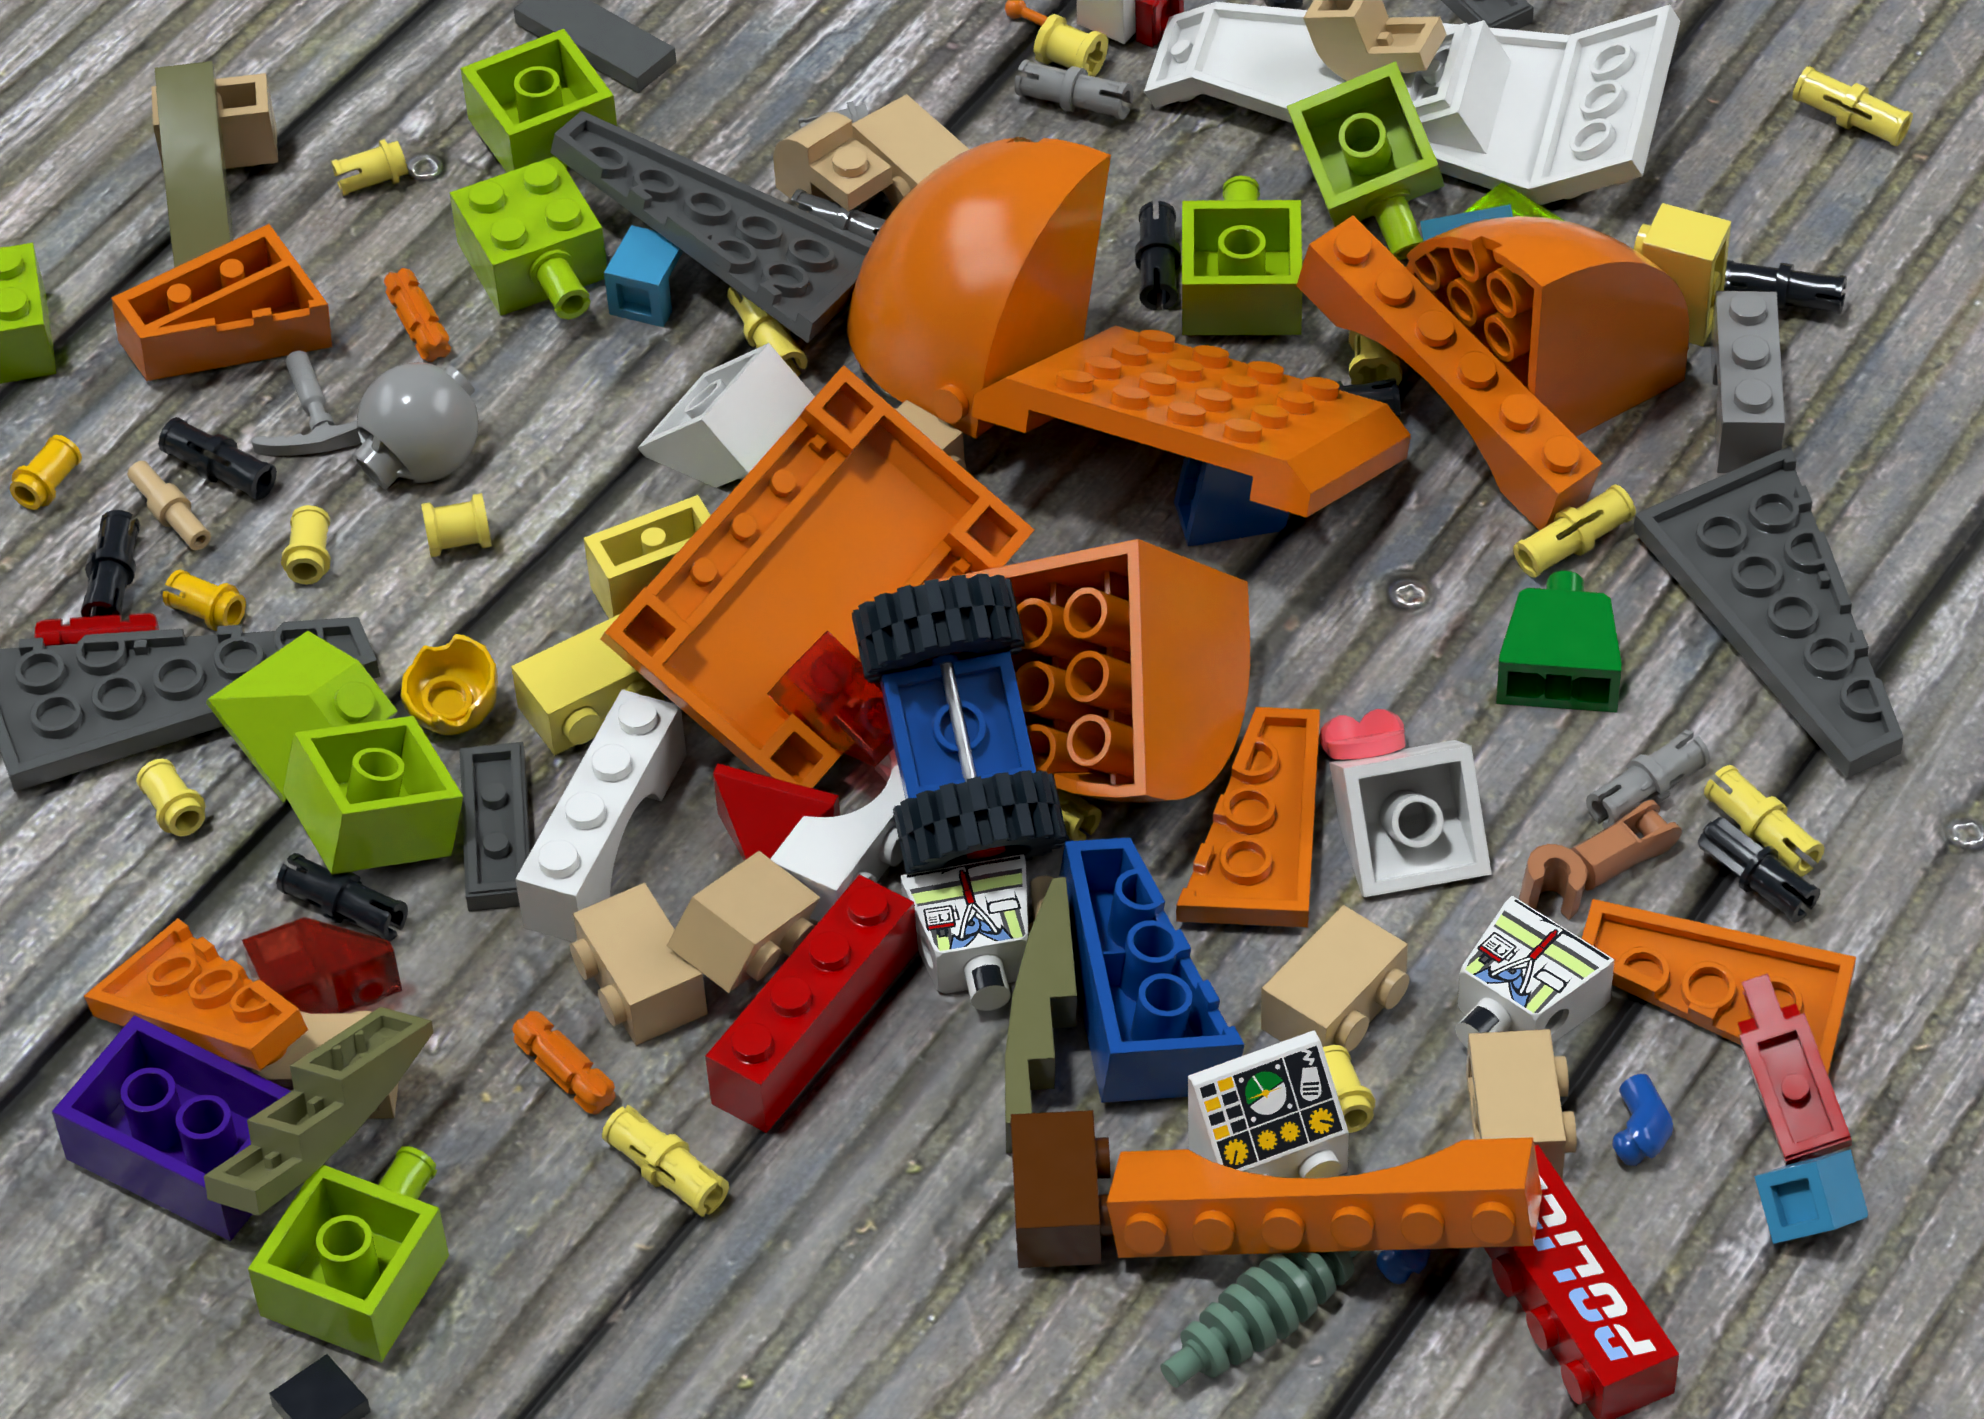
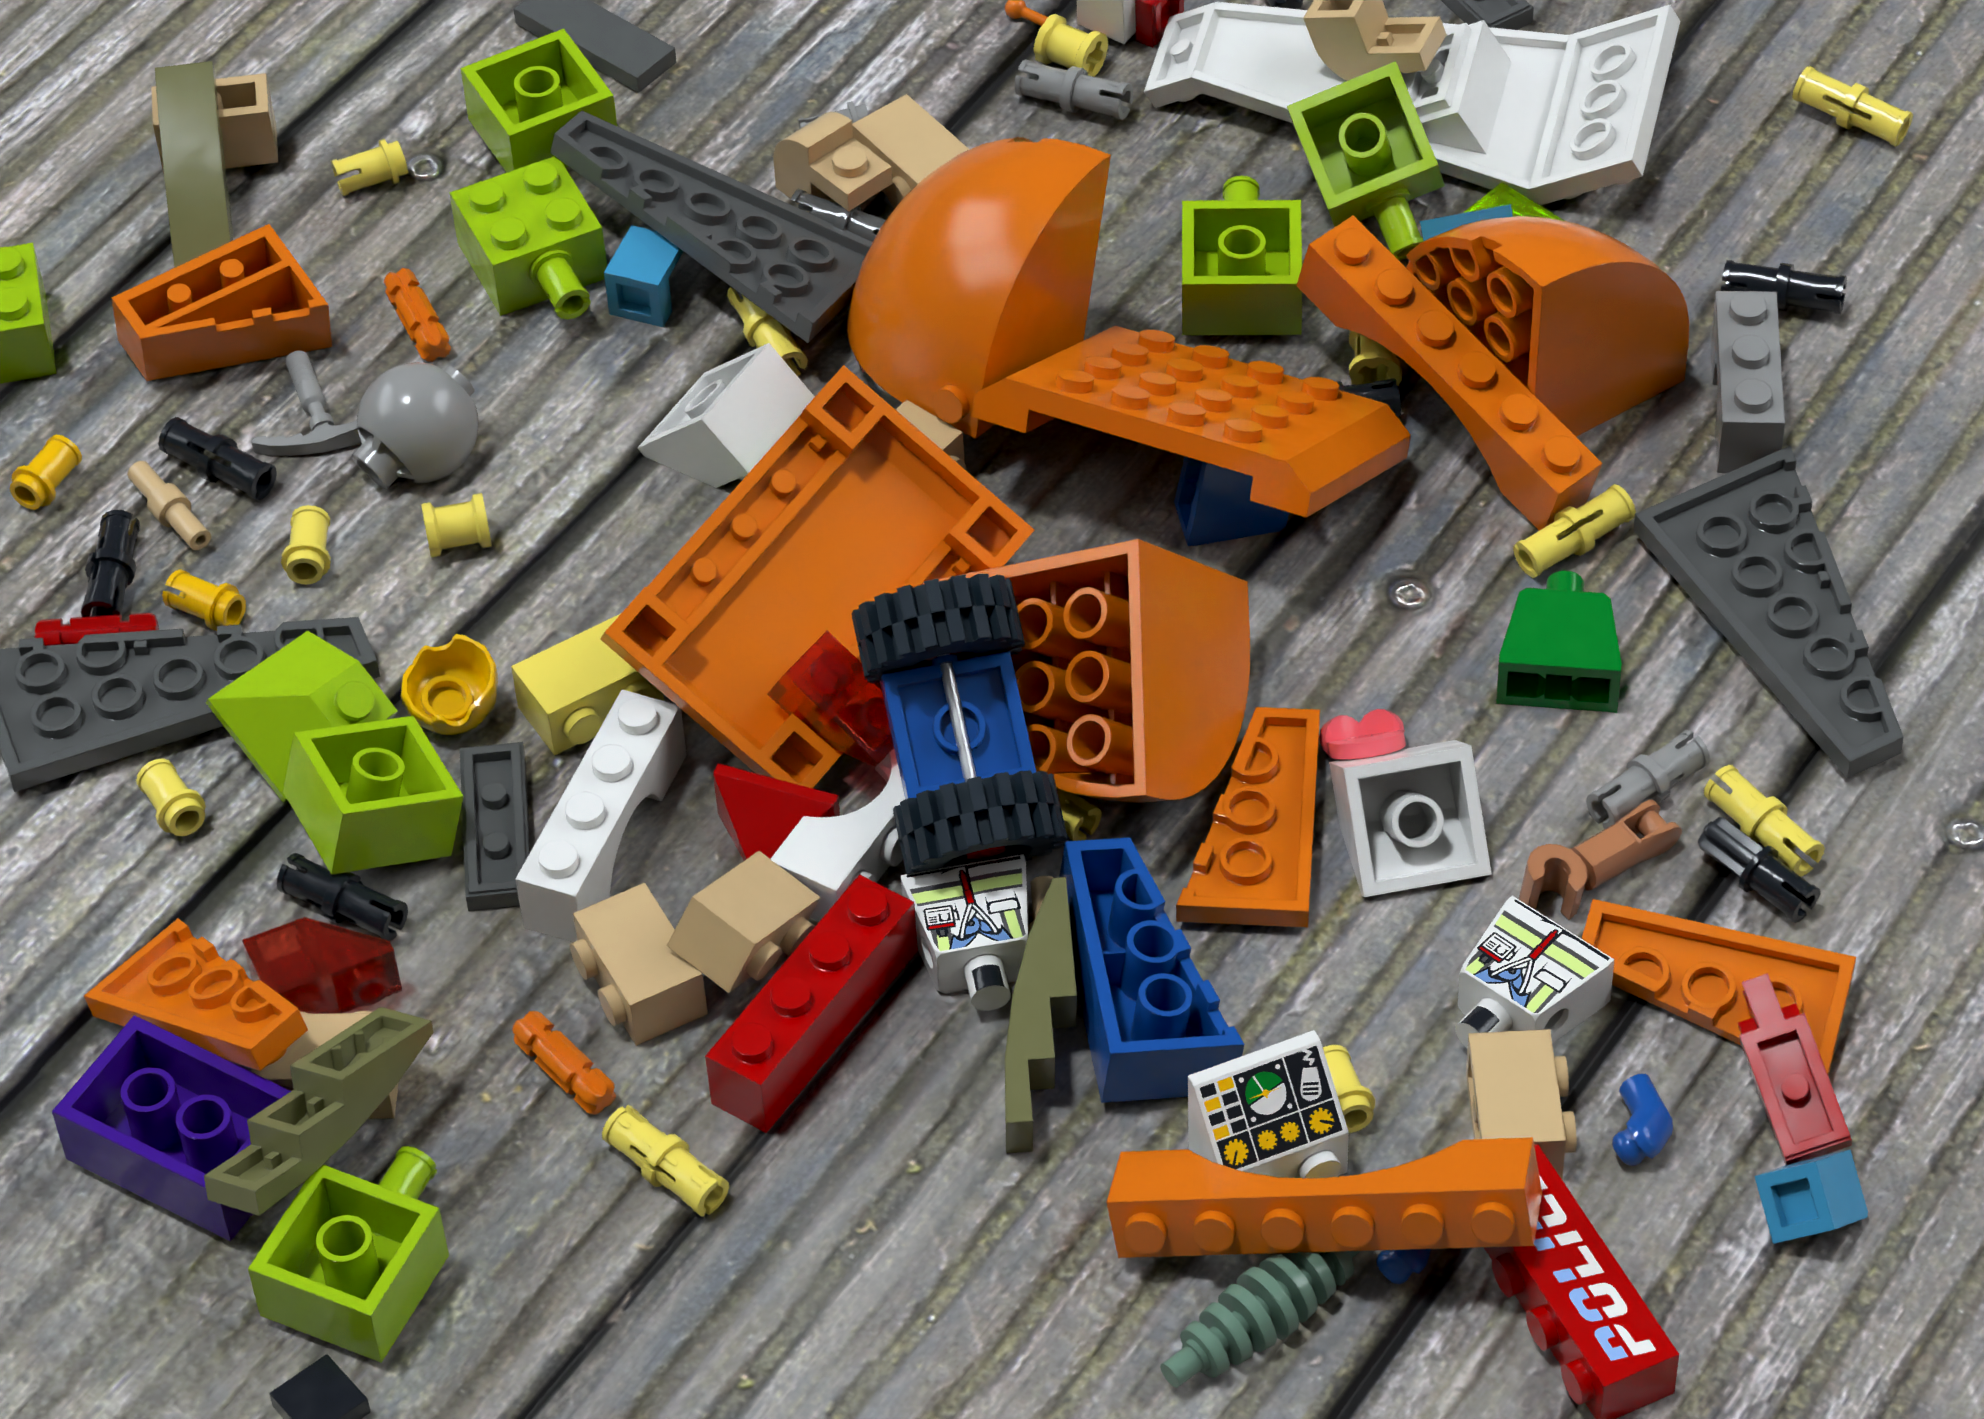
(635, 552): light yellow brick -> none
(1057, 1188): reddish brown brick -> none
(1157, 255): black pin -> none
(1336, 982): tan brick -> none
(1694, 255): light yellow brick -> none

